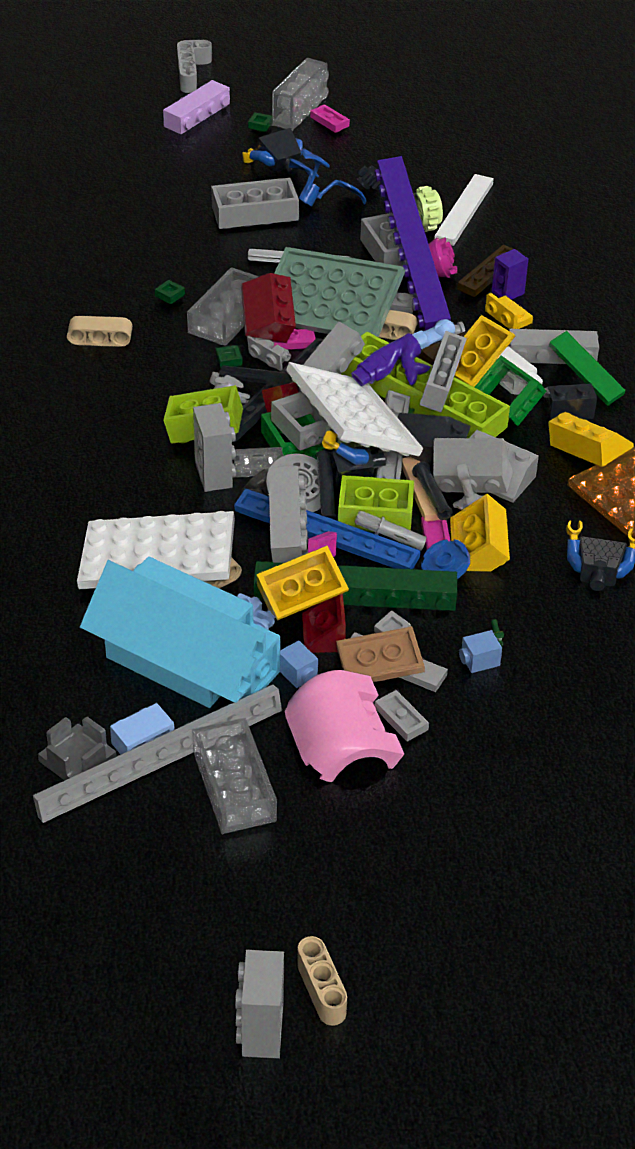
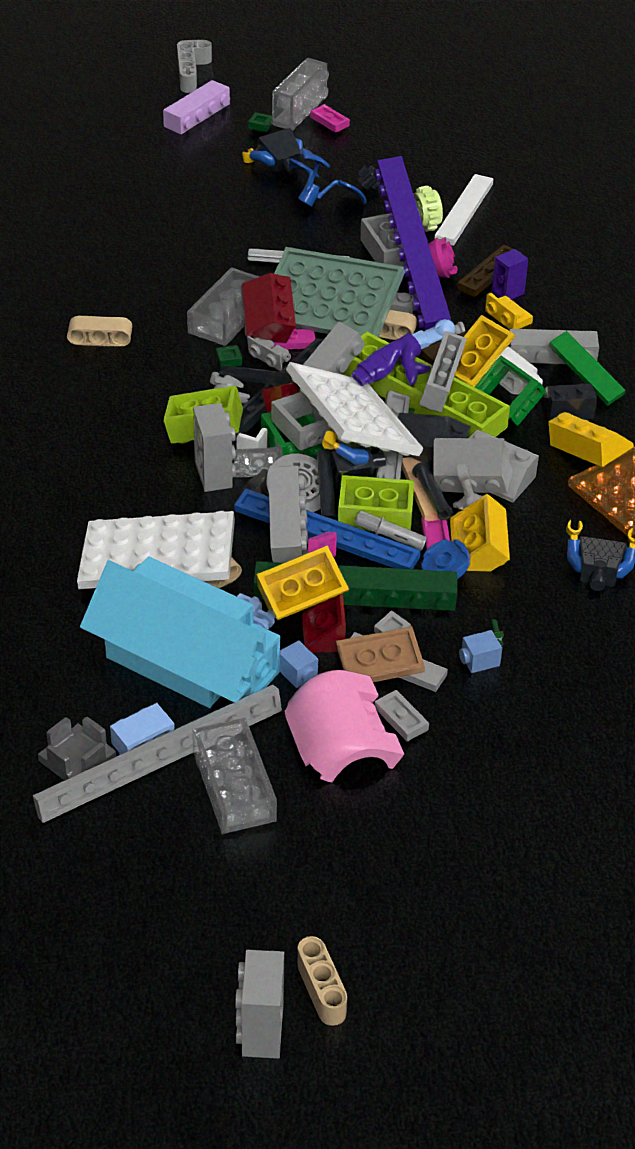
(169, 292): dark green plate -> none
(249, 442): none -> white panel
(255, 203): light grey brick -> none

